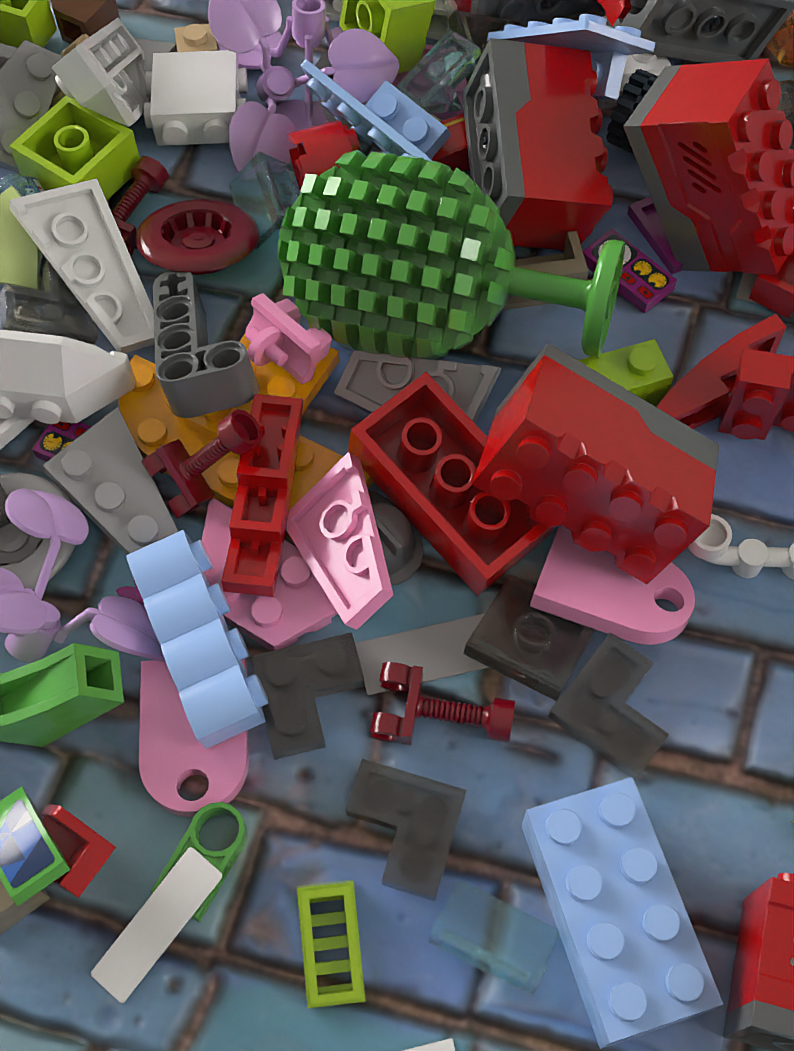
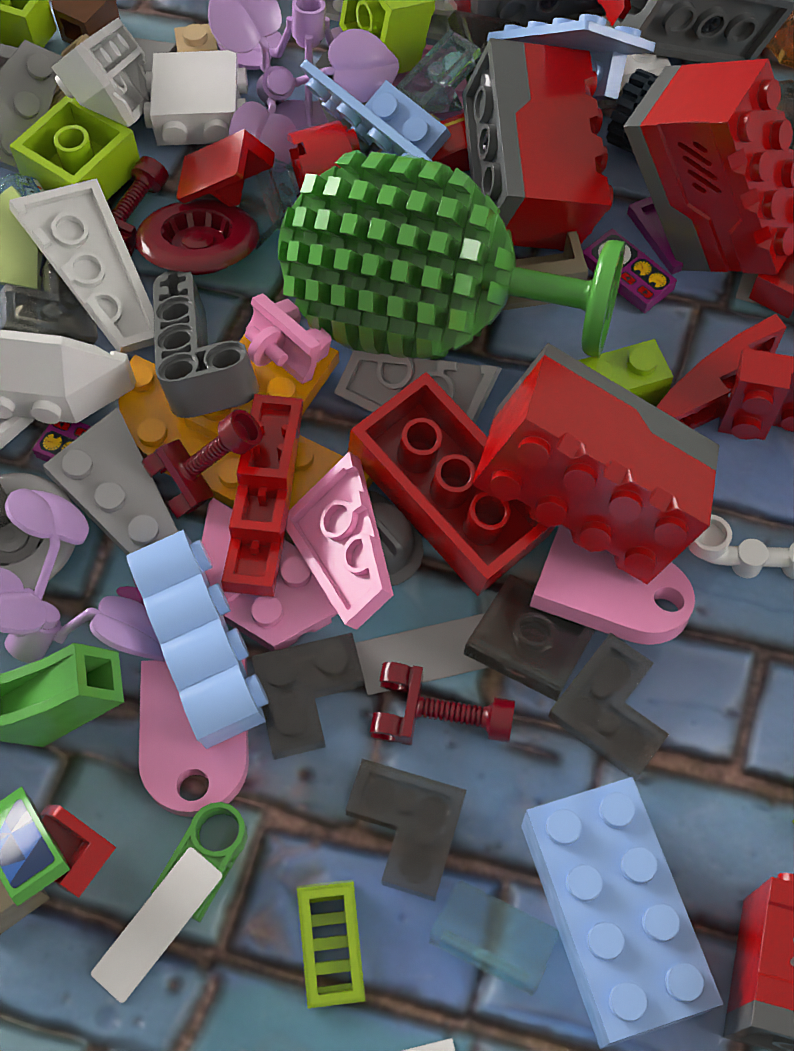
(223, 168): none -> red panel

